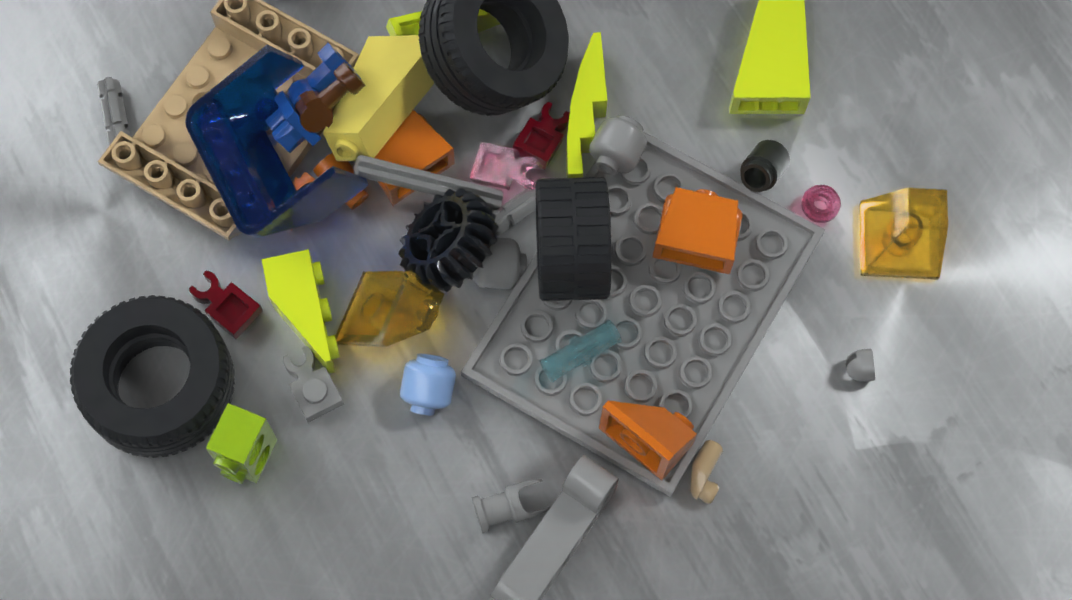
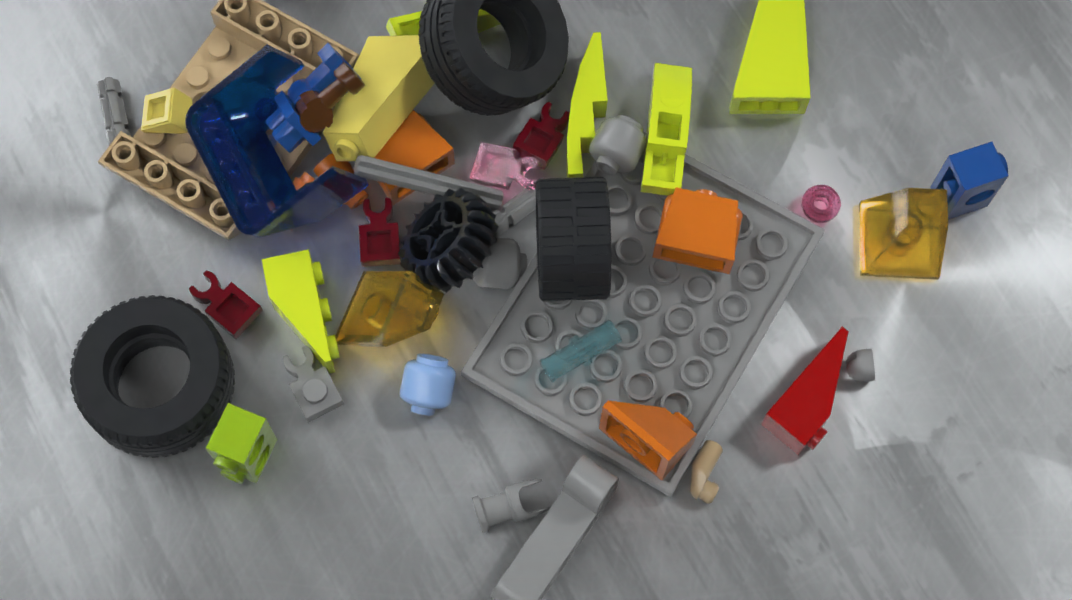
(165, 112): none -> light yellow slope
(379, 239): none -> dark red plate
(667, 129): none -> neon yellow slope
(764, 165): pearl dark grey brick -> none
(807, 404): none -> red slope
(971, 178): none -> blue brick

